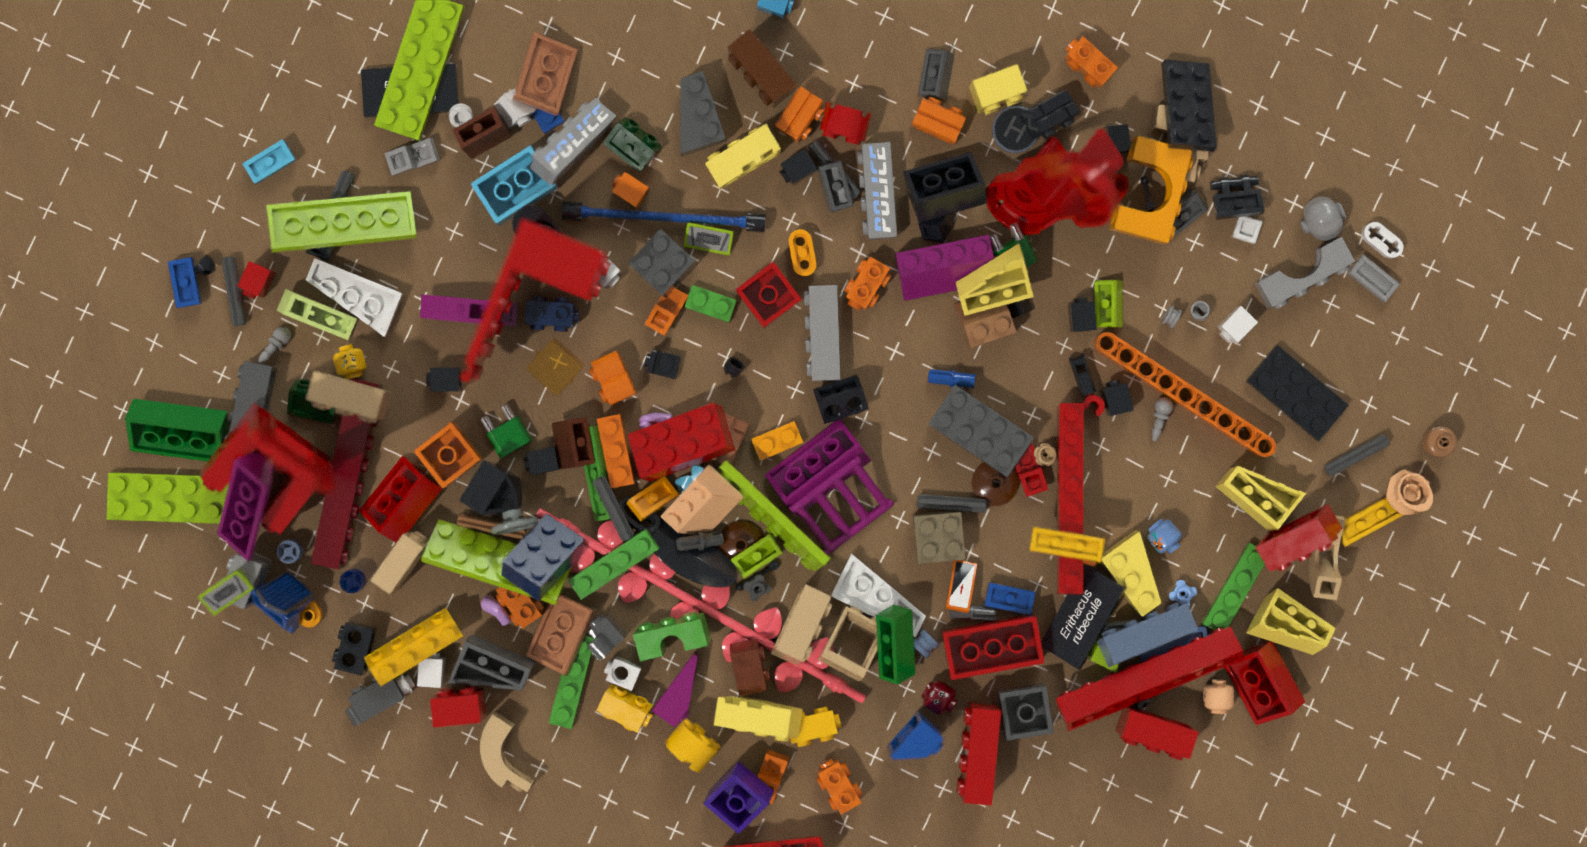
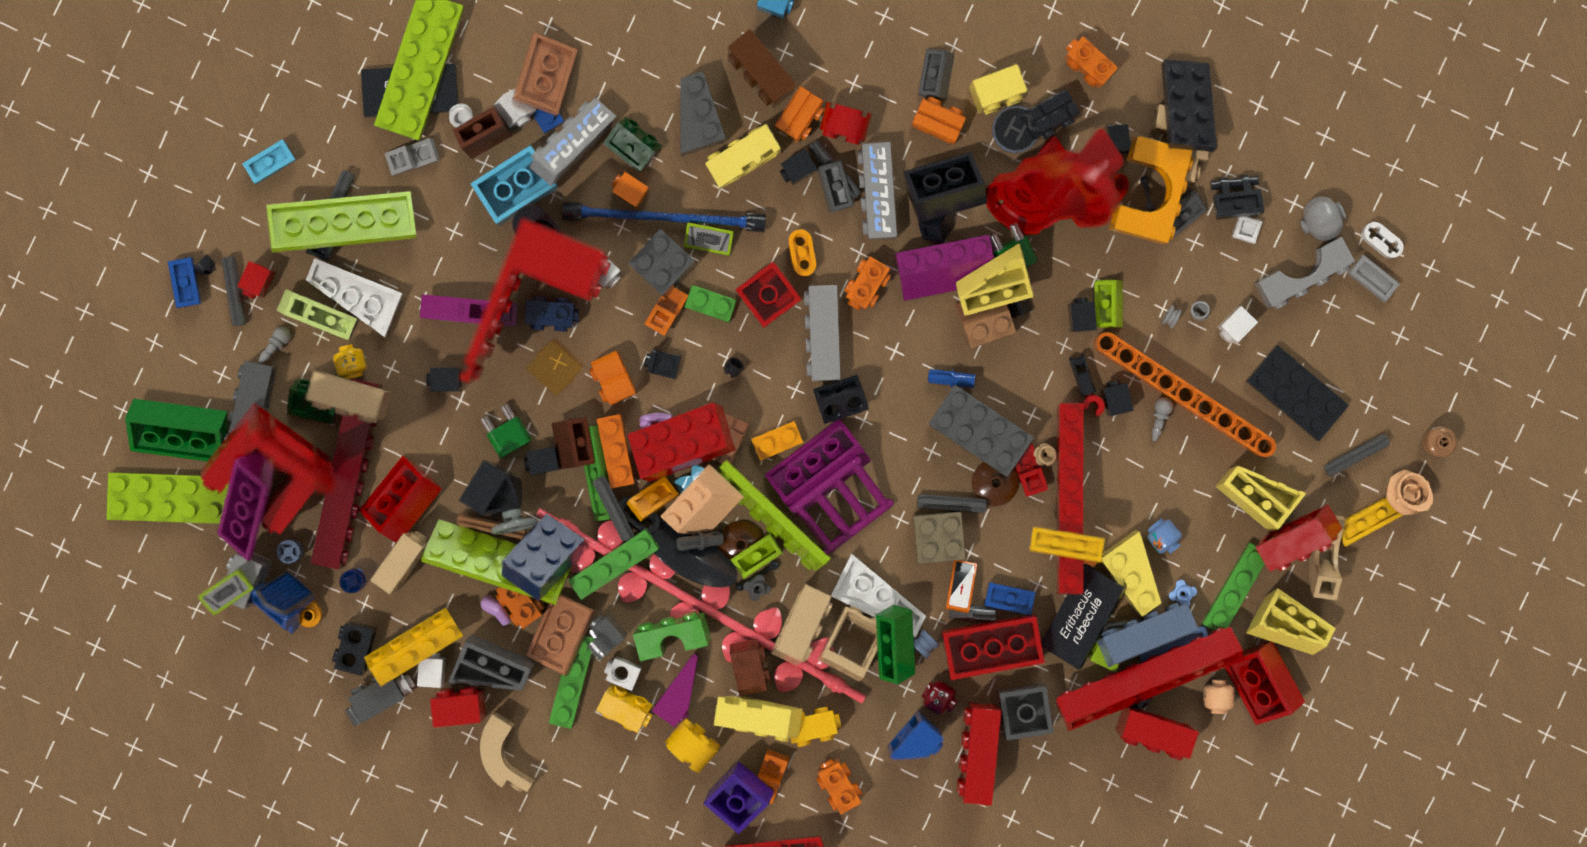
(448, 455): orange brick -> none

